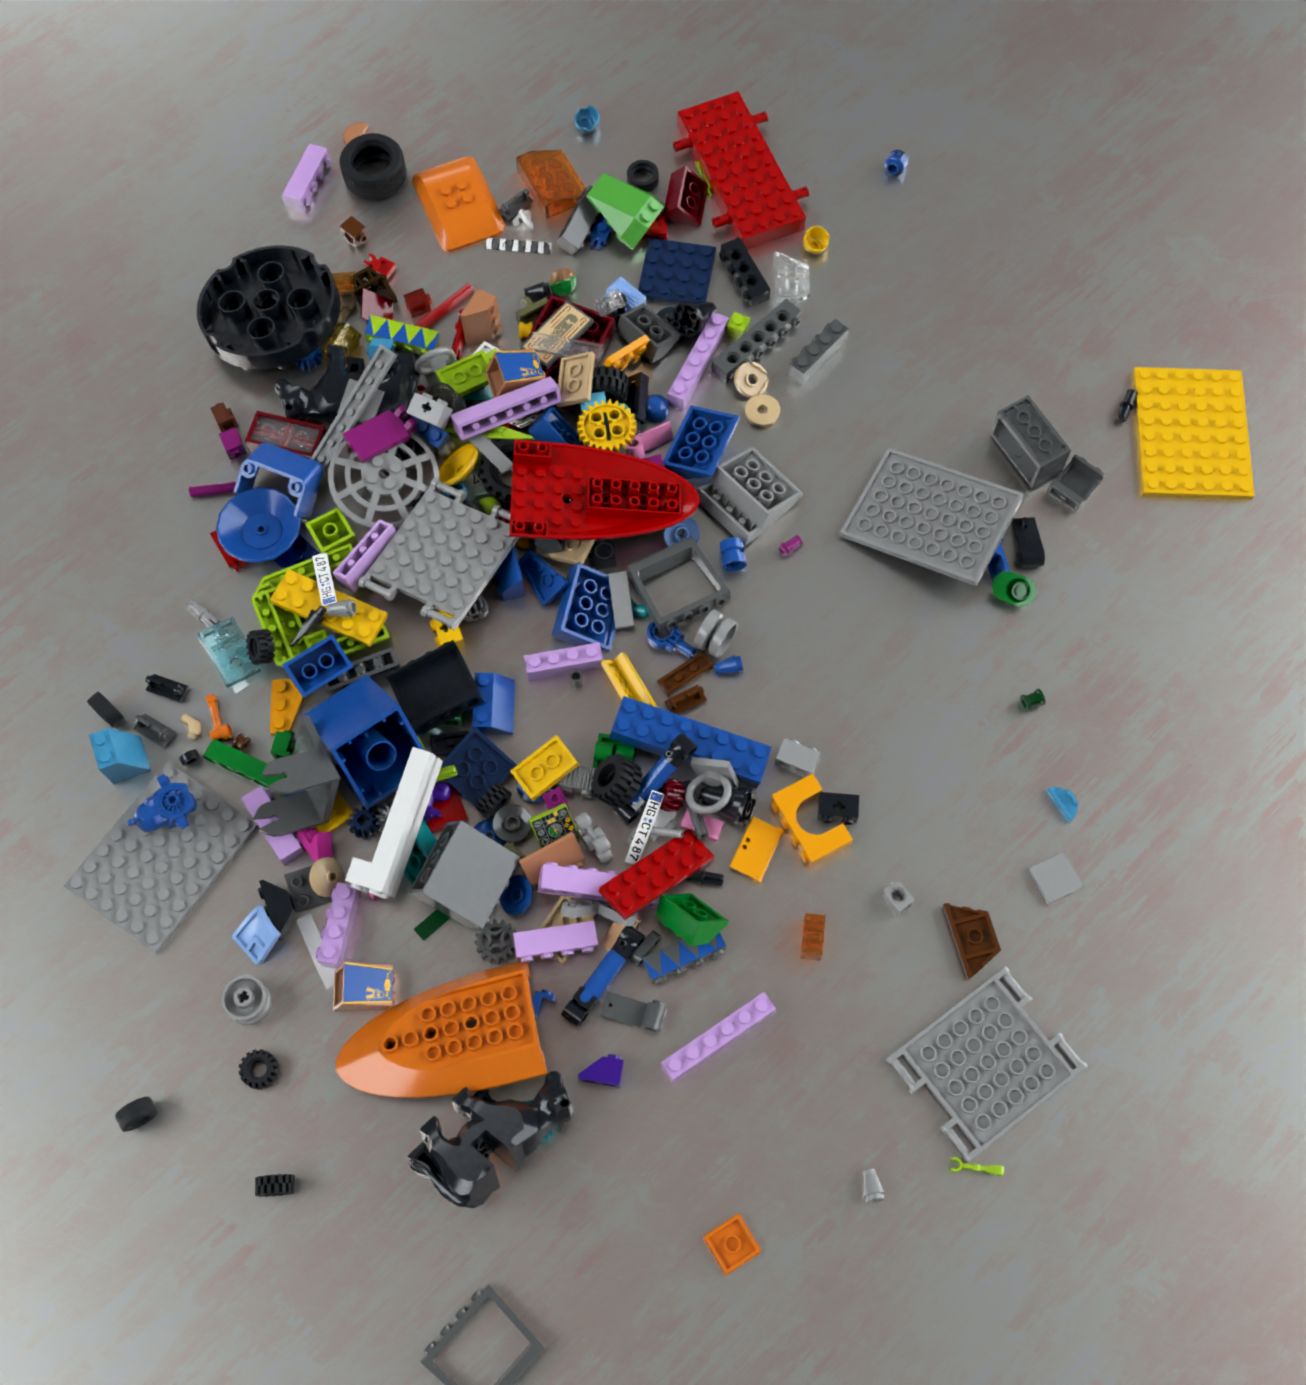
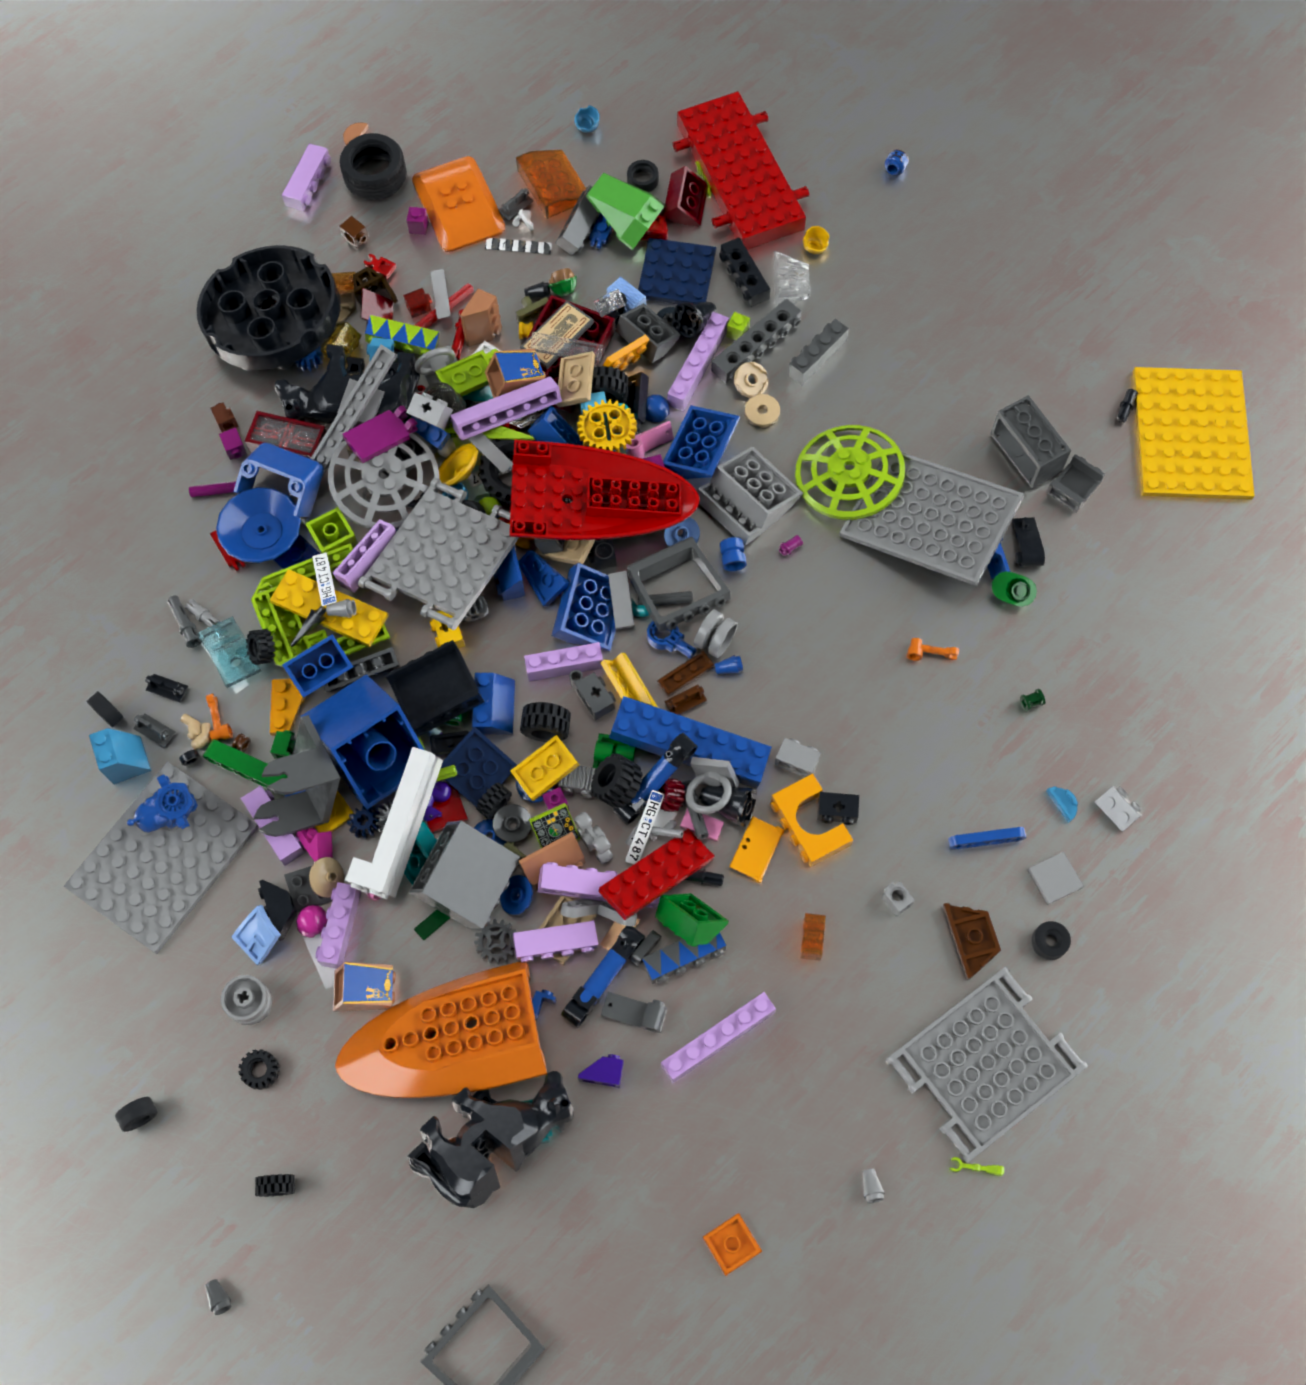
(186, 628): none -> dark grey pin
(202, 739): none -> tan arm
(217, 1297): none -> dark grey cone
(311, 920): none -> dark pink hair
(417, 220): none -> magenta brick
(440, 293): none -> light grey sticker
(544, 721): none -> black tyre
(596, 705): none -> dark grey brick
(670, 598): none -> dark grey axle
(850, 478): none -> lime dish
(916, 650): none -> orange brick
(987, 838): none -> blue beam
(1059, 932): none -> black tyre
(1119, 808): none -> light grey bracket

